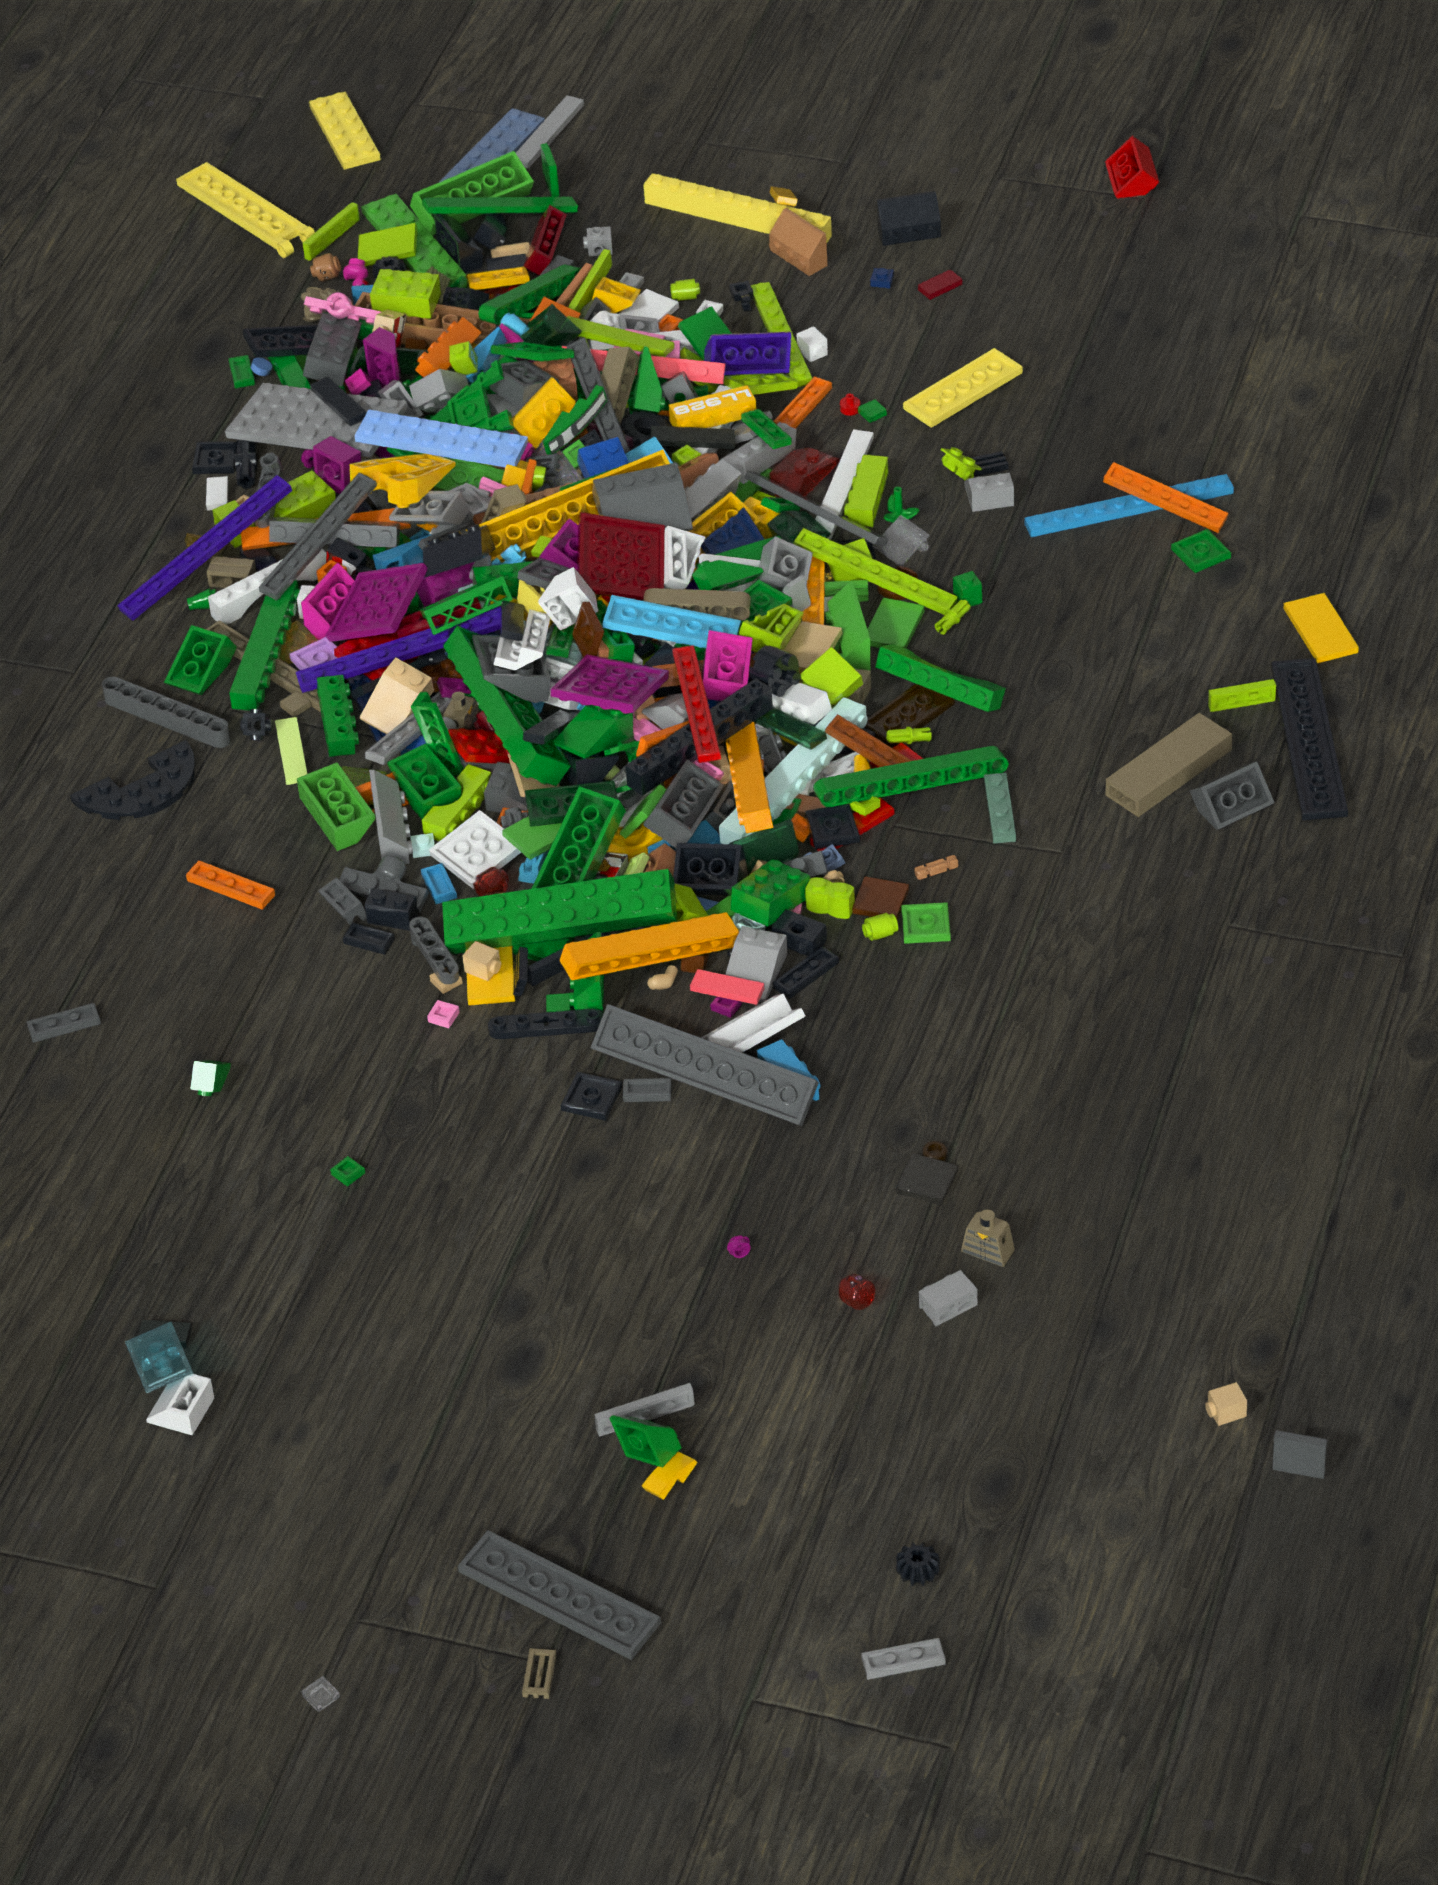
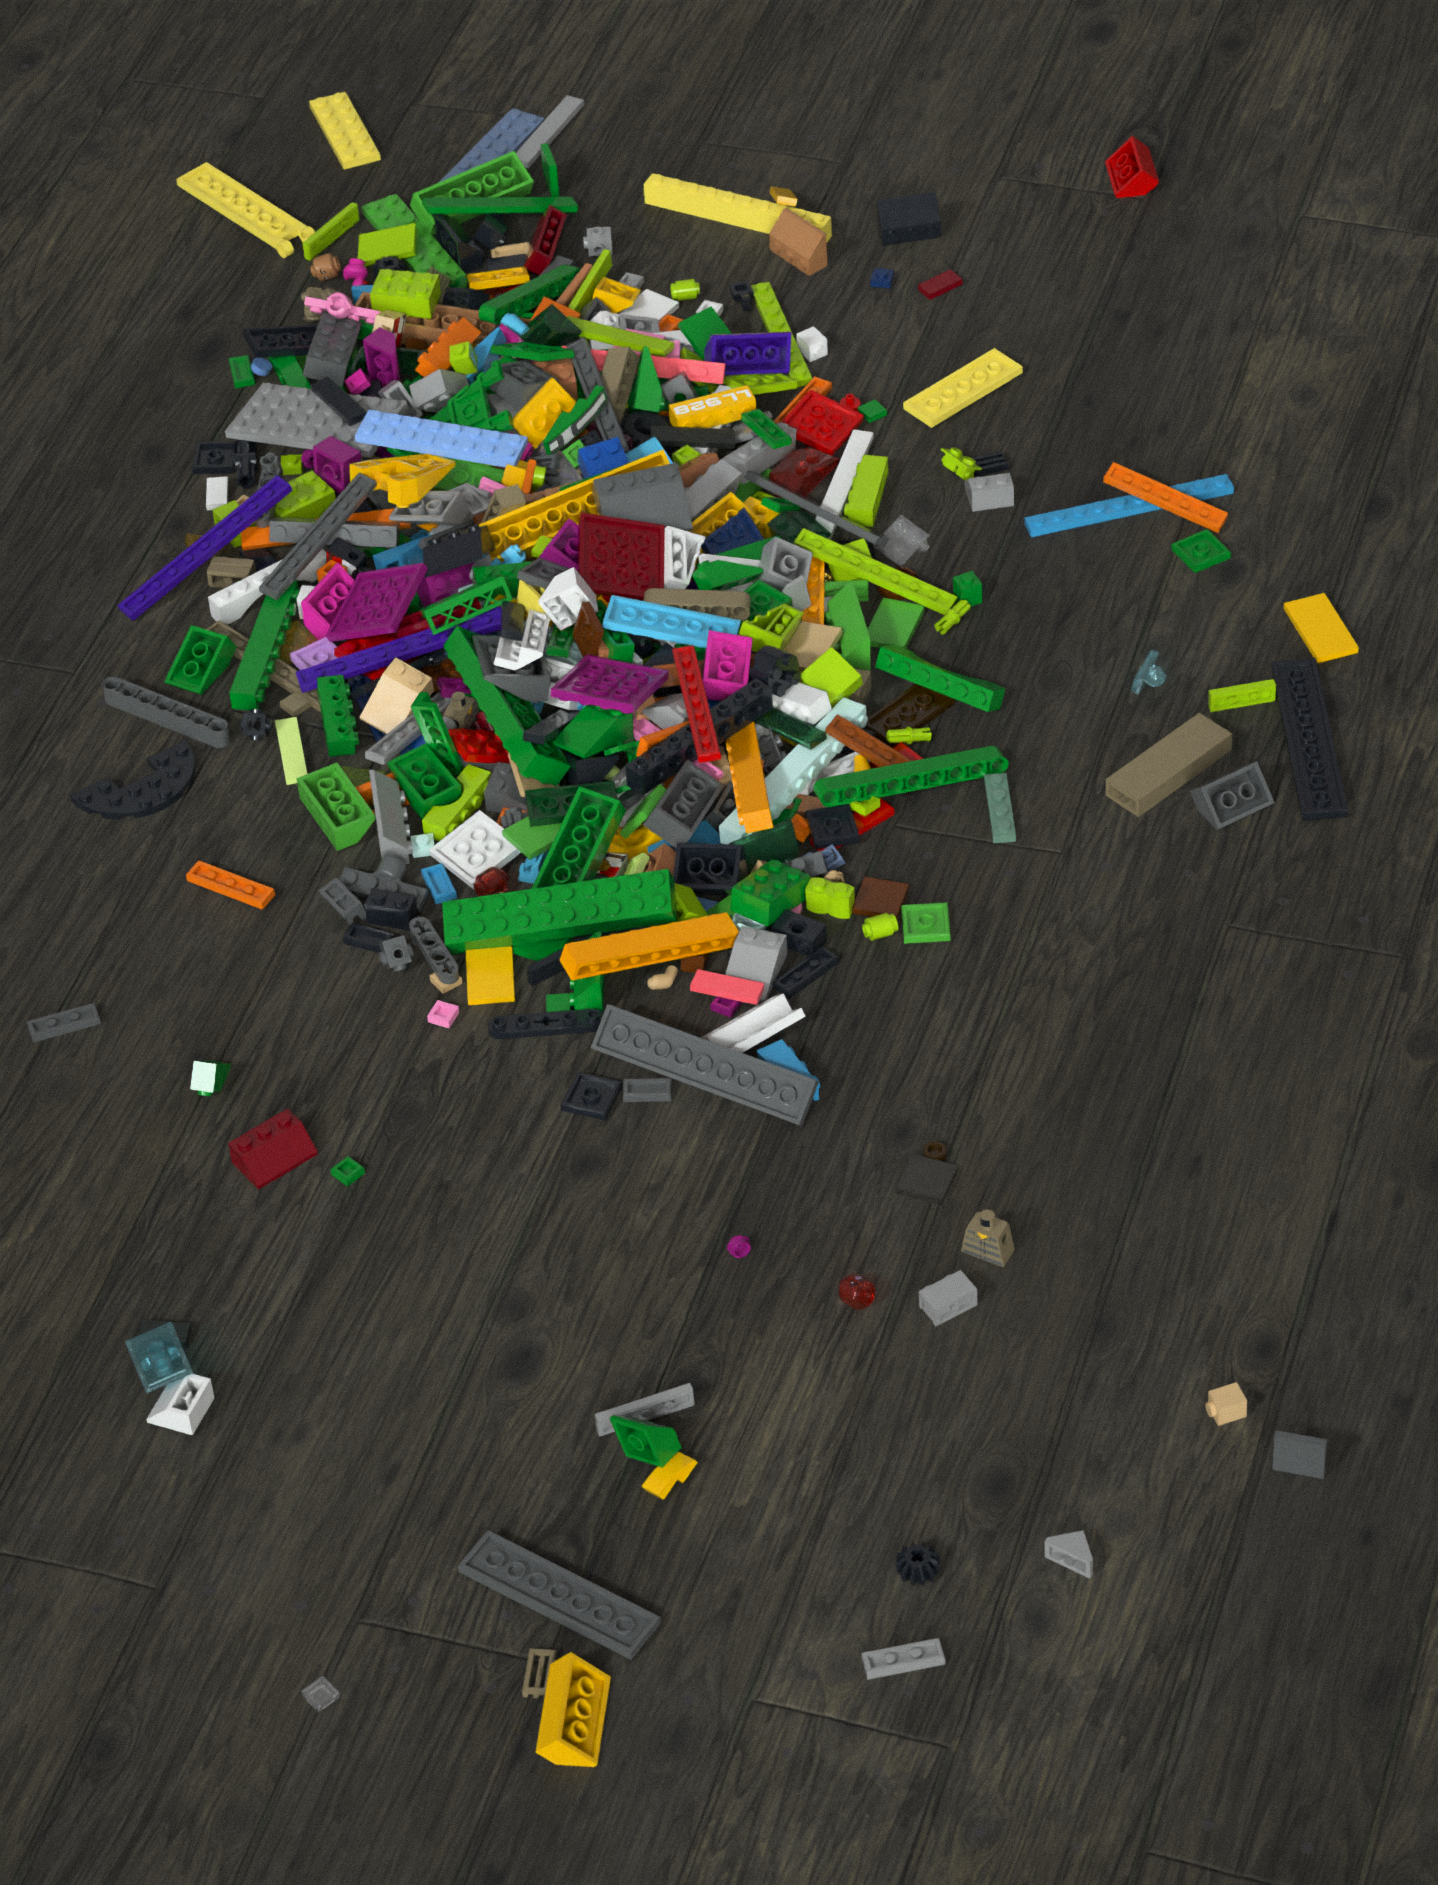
(200, 600): green cone -> none
(272, 1149): none -> dark red slope
(291, 464): none -> lime plate
(387, 953): none -> dark grey brick
(481, 961): tan brick -> none
(520, 971): black tile -> none
(573, 1712): none -> yellow slope
(822, 422): none -> red plate
(895, 506): green plant -> none
(936, 867): medium nougat axle -> none
(1071, 1552): none -> light grey slope
(1149, 673): none -> clear light blue tile

